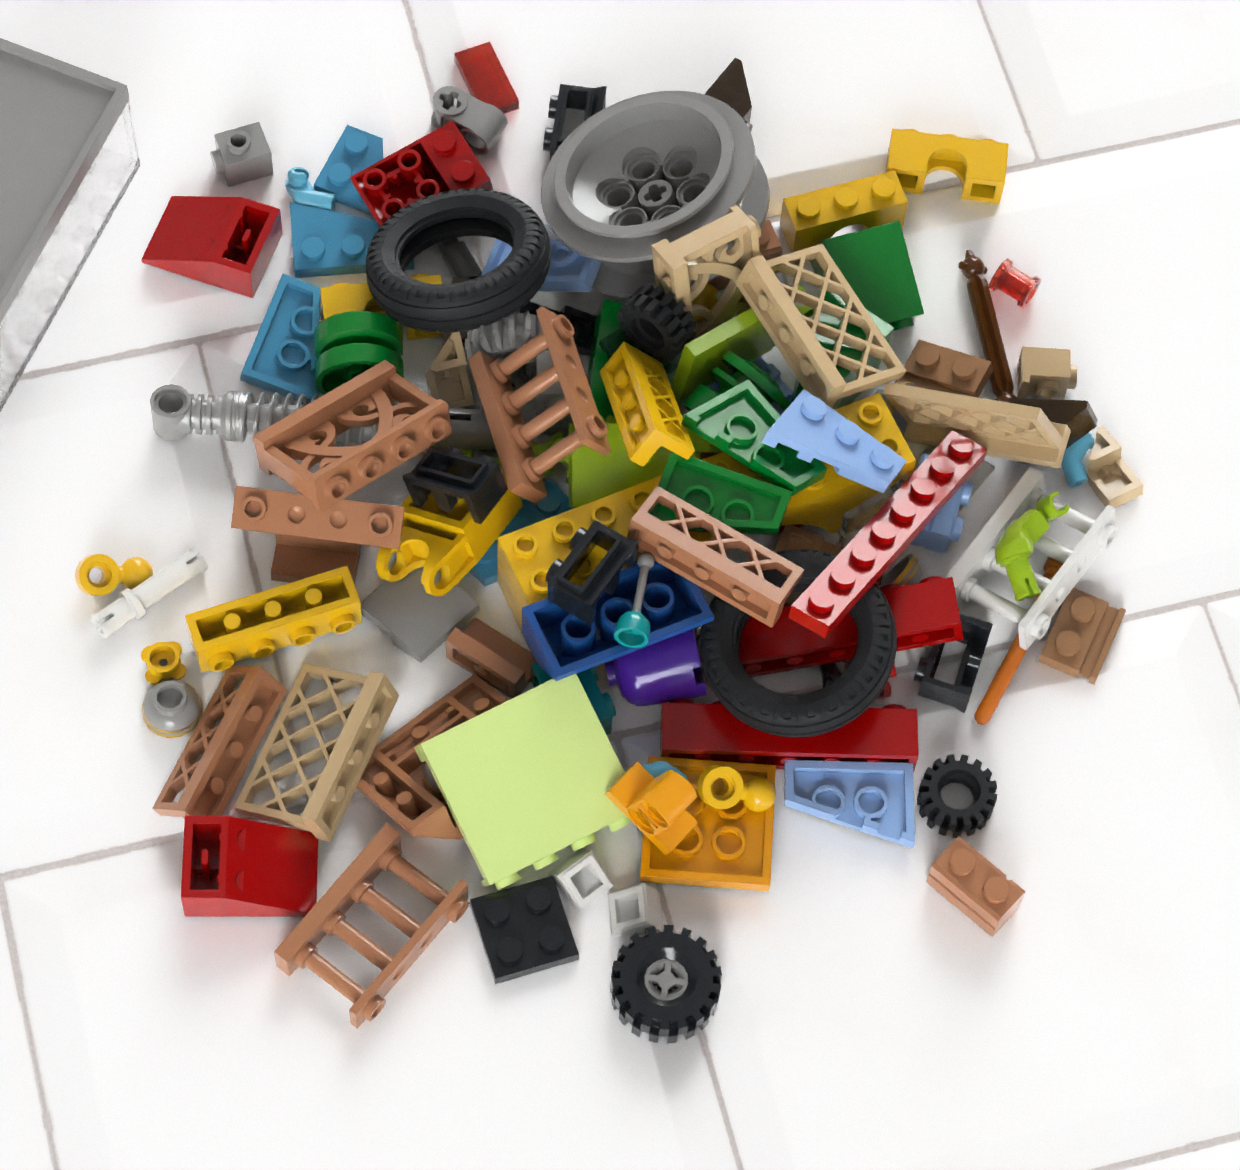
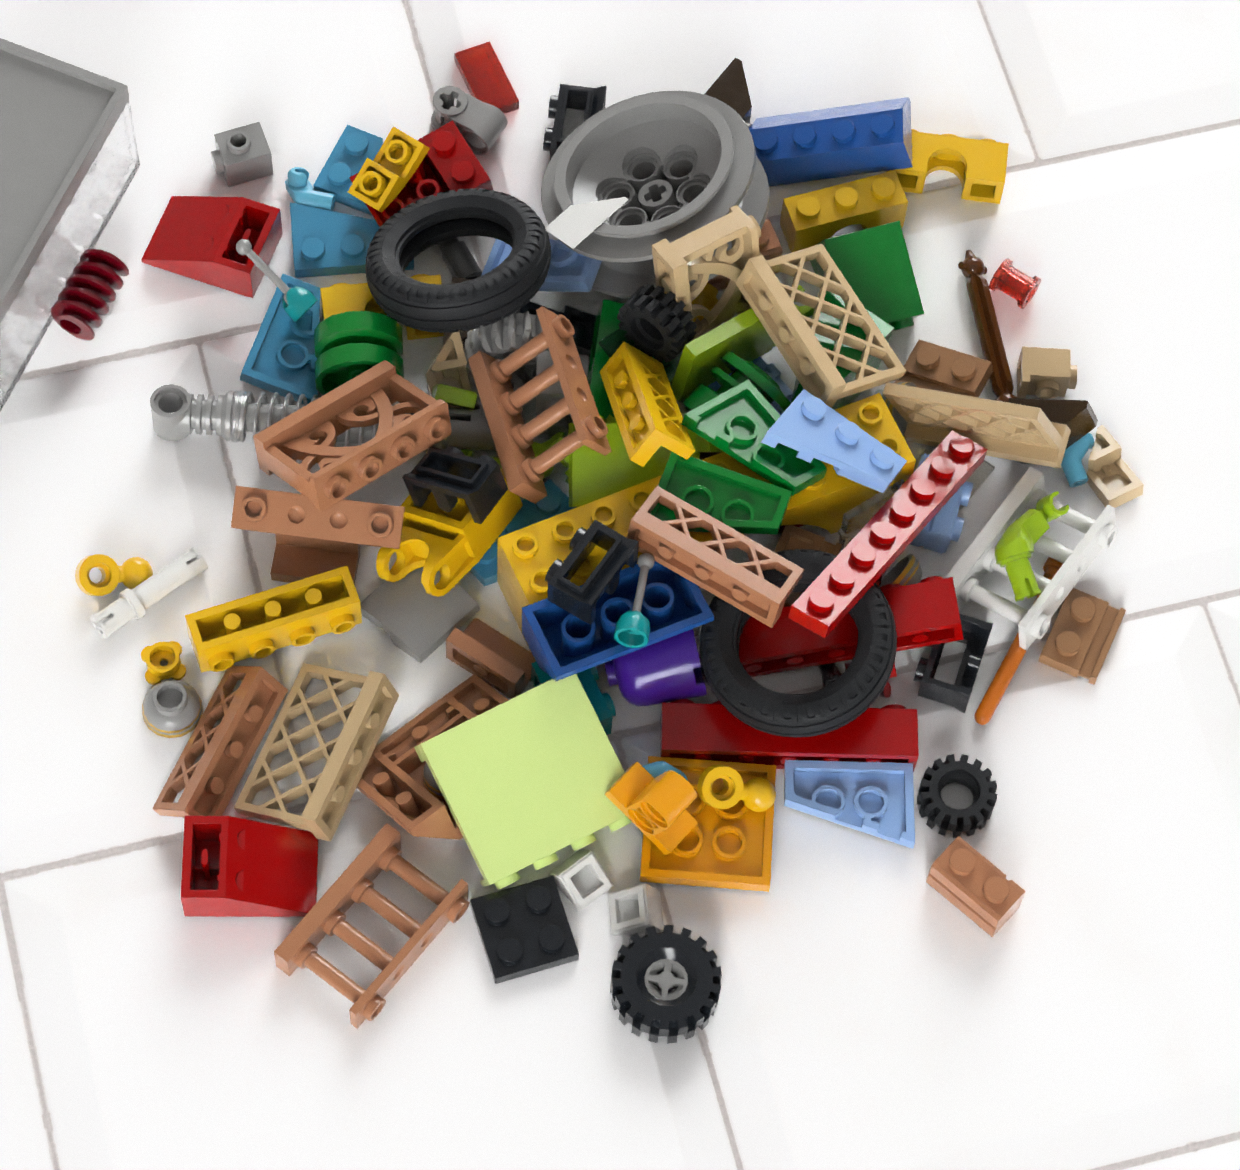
(88, 292): none -> dark red piece
(296, 299): none -> hinge
(390, 171): none -> yellow slope
(455, 396): none -> lime tile
(582, 219): none -> white sticker
(834, 141): none -> blue slope

